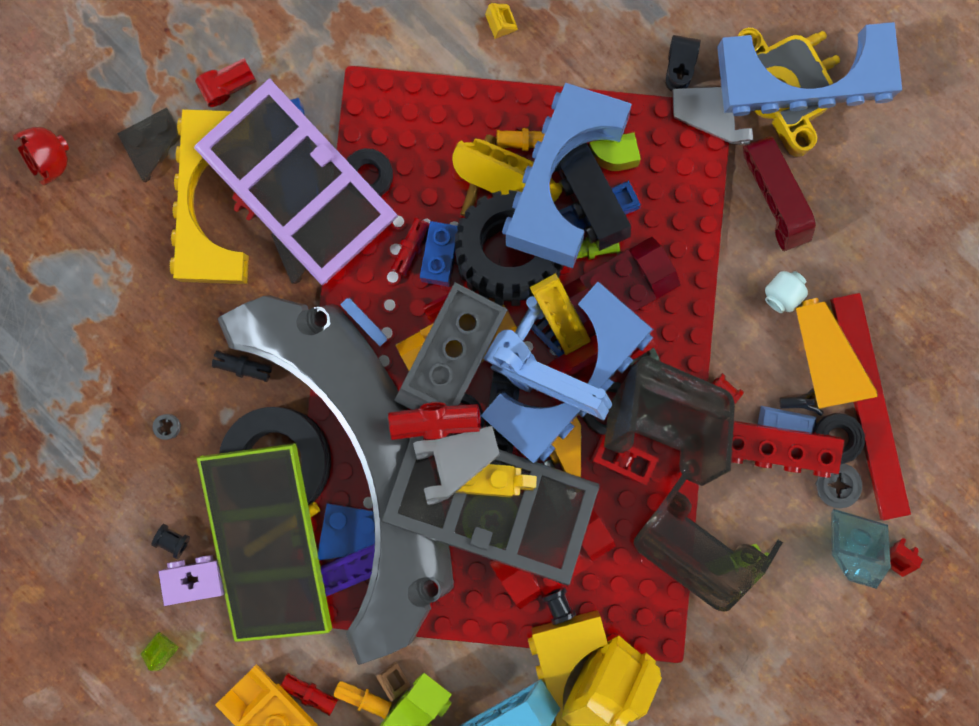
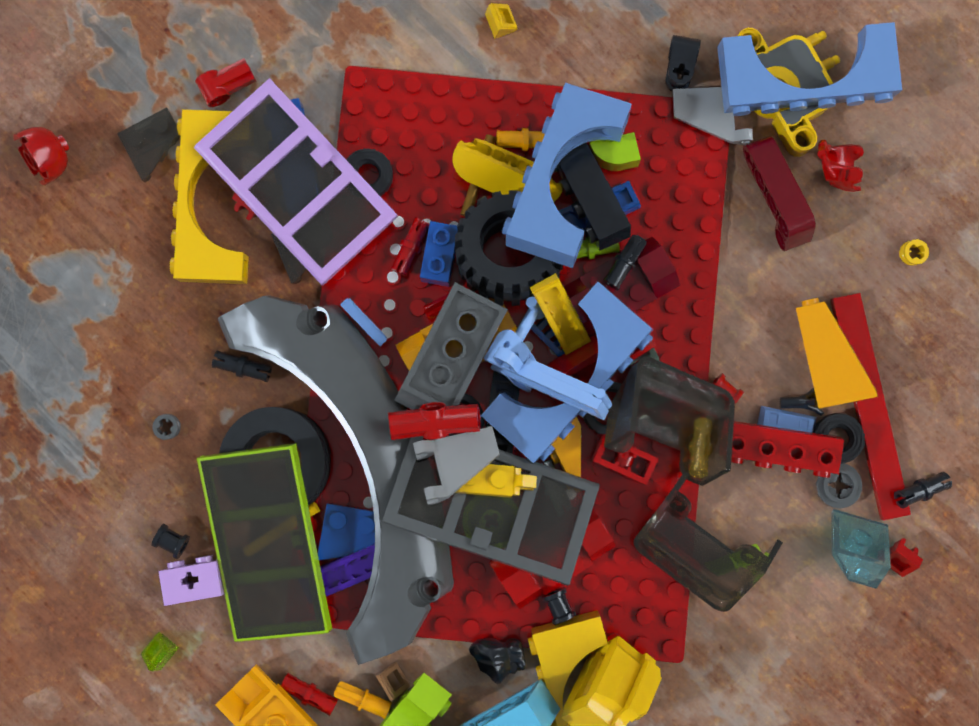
(498, 657): none -> black hair
(625, 262): none -> black axle
(700, 448): none -> clear yellow pin
(786, 291): light aqua head -> none
(839, 165): none -> red helmet
(904, 252): none -> yellow bush
(922, 490): none -> black pin

